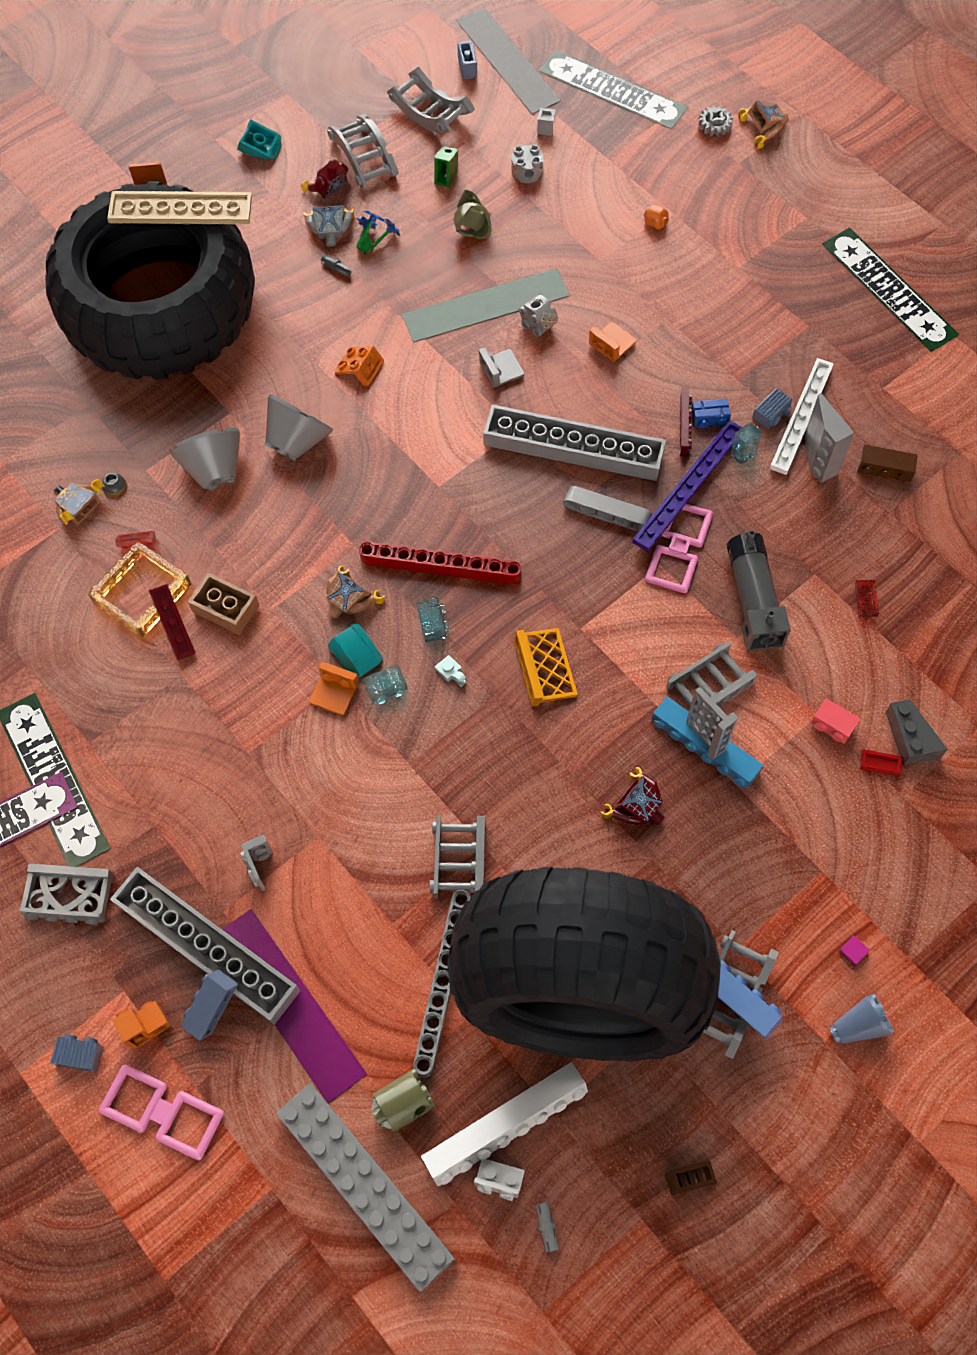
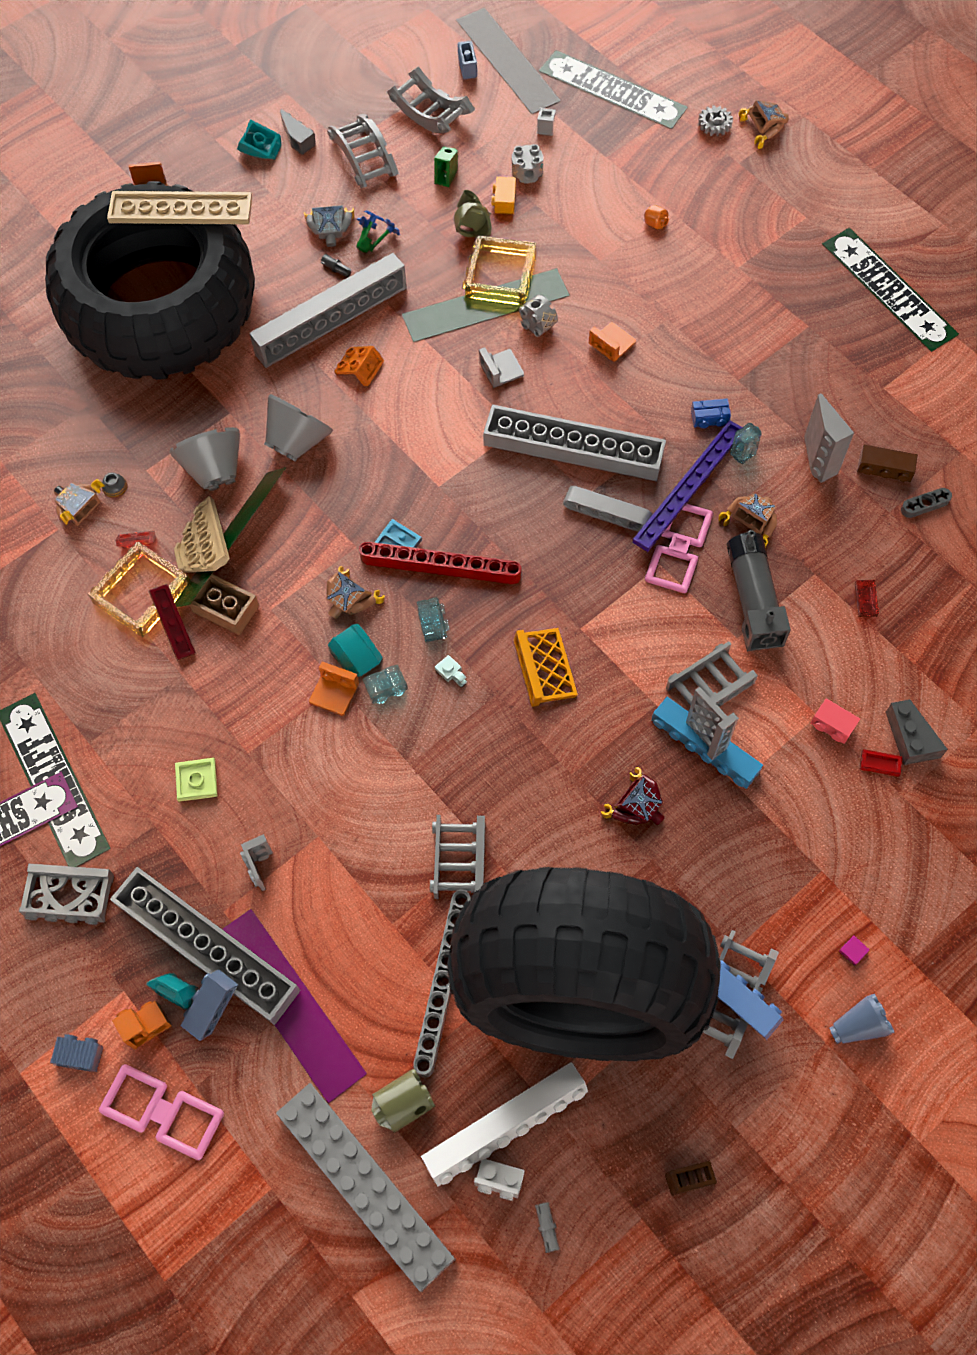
(173, 989): none -> teal slope
(196, 779): none -> yellowish green plate
(203, 541): none -> tan plate
(232, 533): none -> dark green sticker
(299, 136): none -> slope
(328, 179): dark red torso -> none
(328, 310): none -> light grey brick
(399, 535): none -> medium azure wing
(497, 293): none -> clear yellow window
(504, 195): none -> light orange brick
(685, 416): plate -> none
(754, 513): none -> nougat torso
(772, 409): sand blue brick -> none
(801, 416): white plate -> none
(930, 496): none -> dark grey beam

